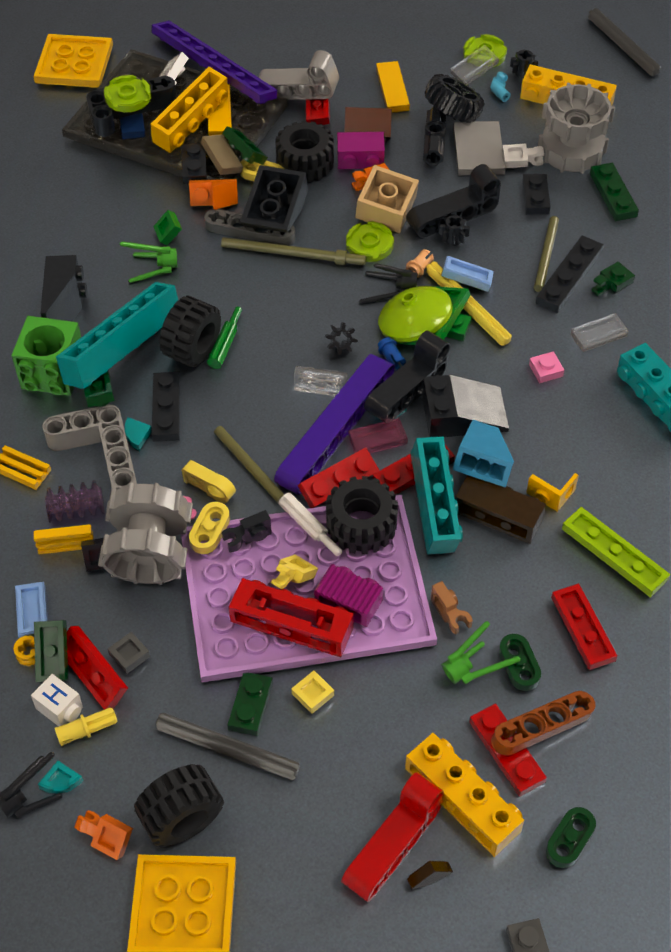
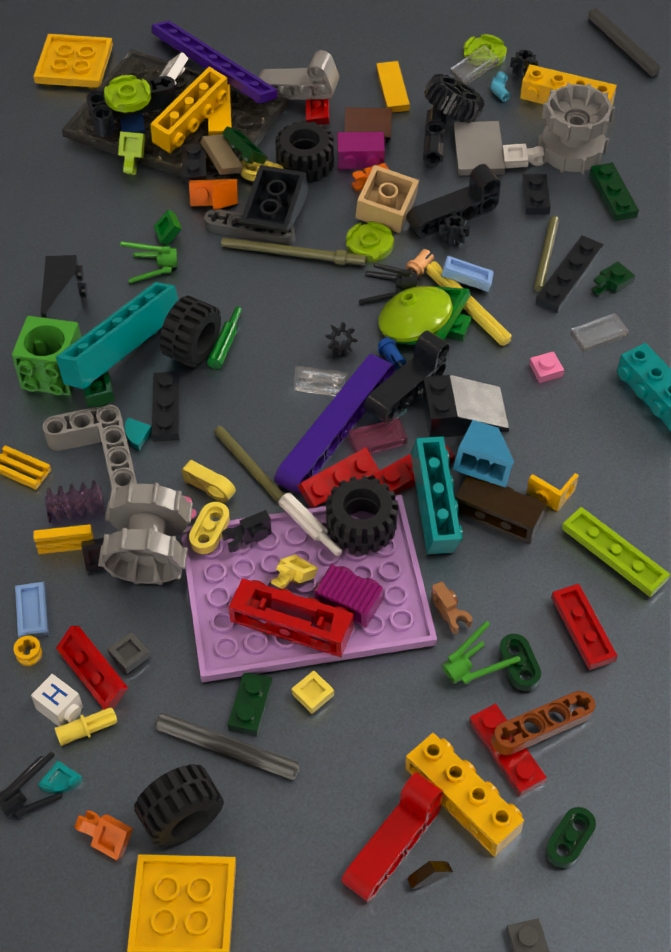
(51, 650): dark green plate -> none
(131, 147): none -> lime plate

